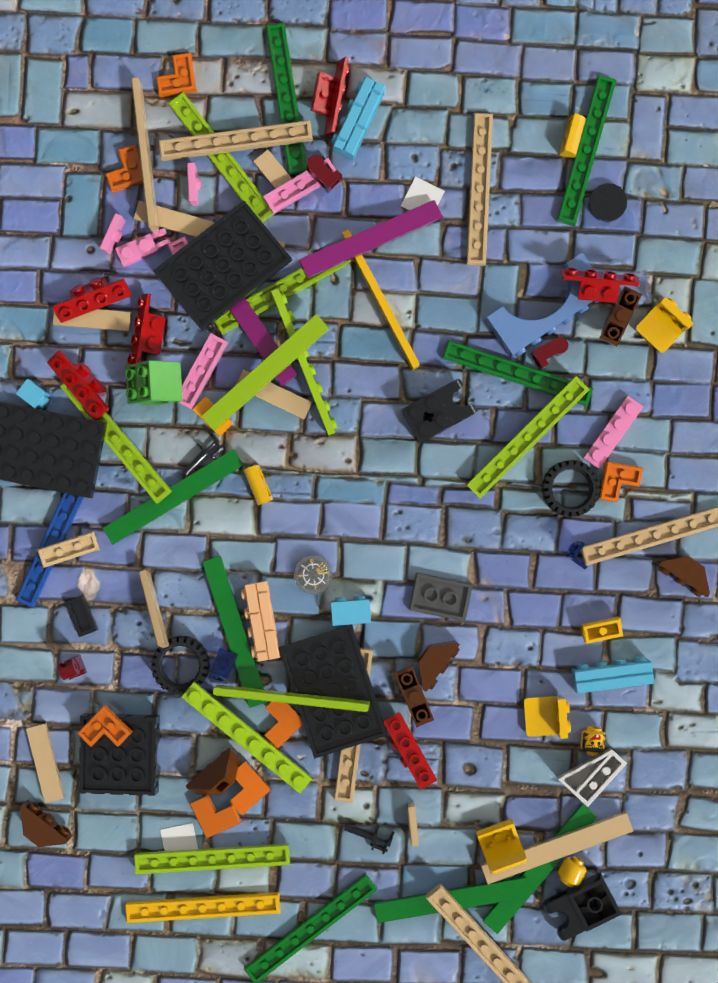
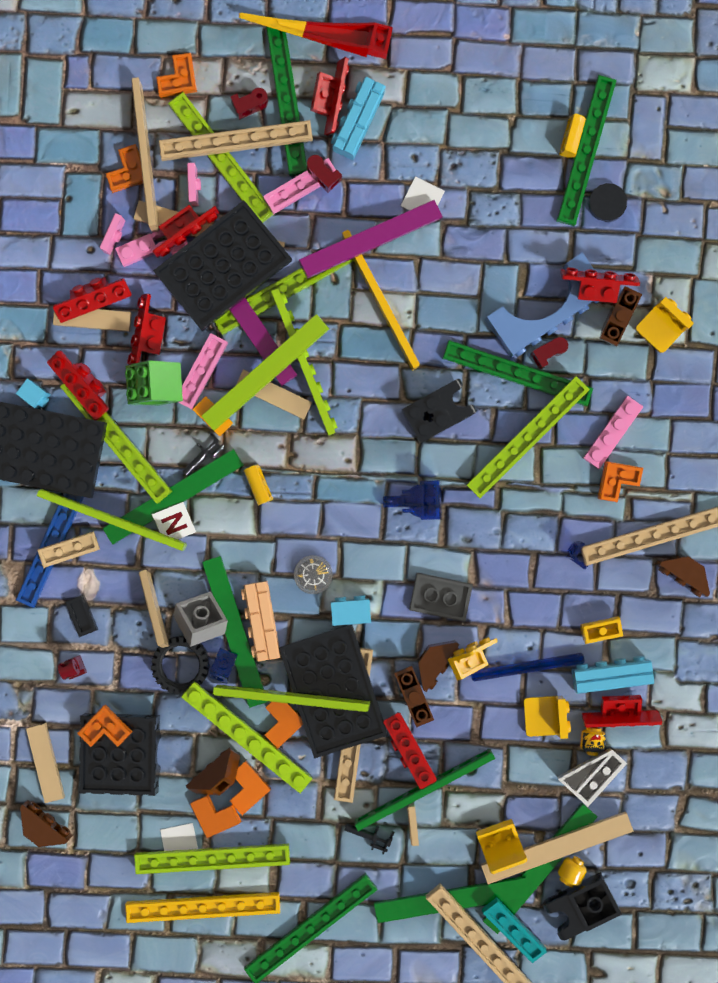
(111, 519): none -> lime tile
(174, 521): none -> white sticker
(181, 226): none -> red bracket
(200, 618): none -> light grey slope
(249, 103): none -> dark red leg
(272, 169): tan tile -> none
(351, 37): none -> red plate
(417, 793): none -> green tile
(424, 500): none -> clear blue brick
(471, 659): none -> yellow bracket
(479, 189): tan tile -> none
(514, 930): none -> teal plate
(529, 666): none -> clear blue axle
(592, 480): black tyre -> none
(621, 711): none -> red bracket

